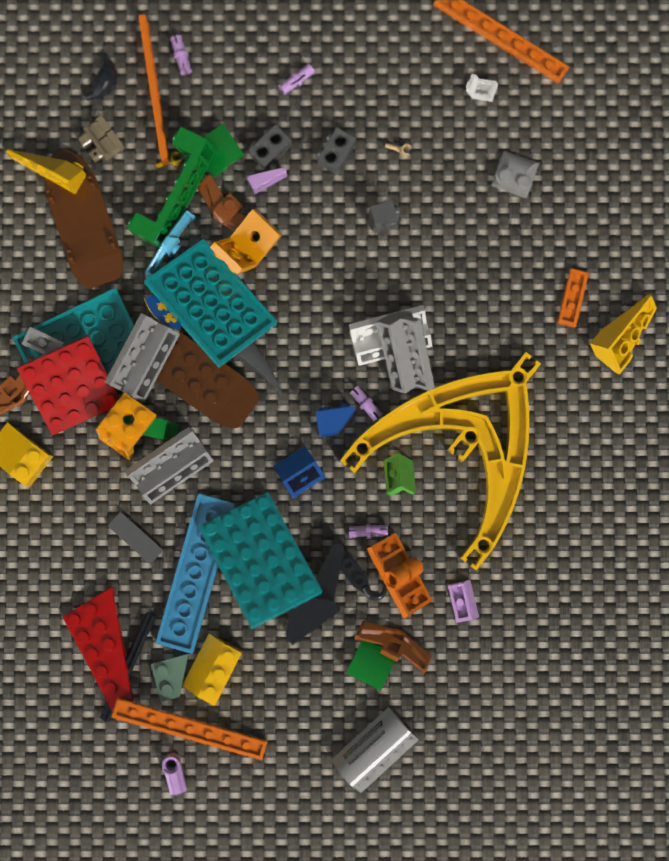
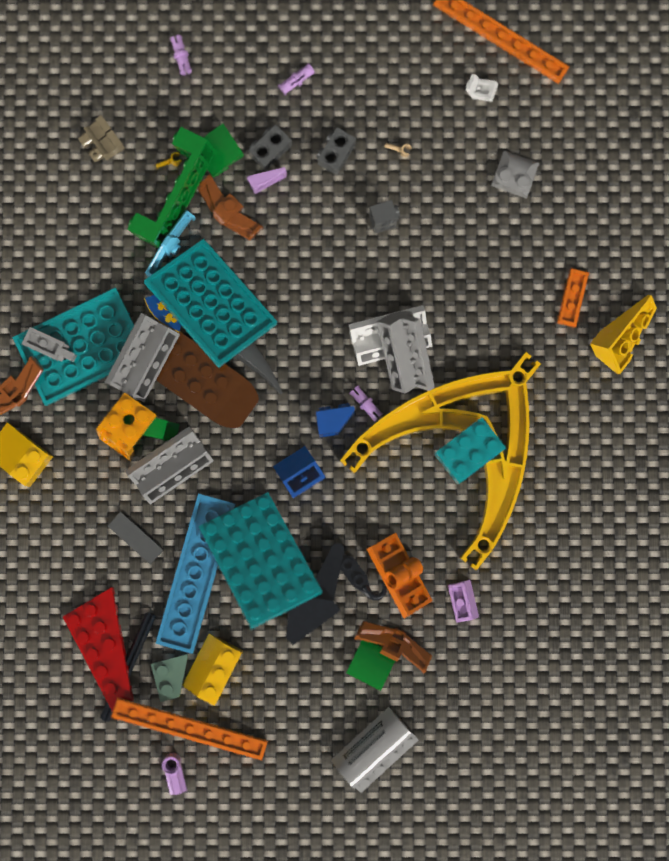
(56, 170): yellow wedge -> none
(69, 385): red plate -> none
(85, 228): reddish brown piece -> none
(105, 80): black piece -> none
(154, 89): orange tile -> none
(241, 250): light orange bracket -> none
(368, 531): lavender pin -> none
(399, 475): bright green panel -> none
(469, 451): none -> teal brick

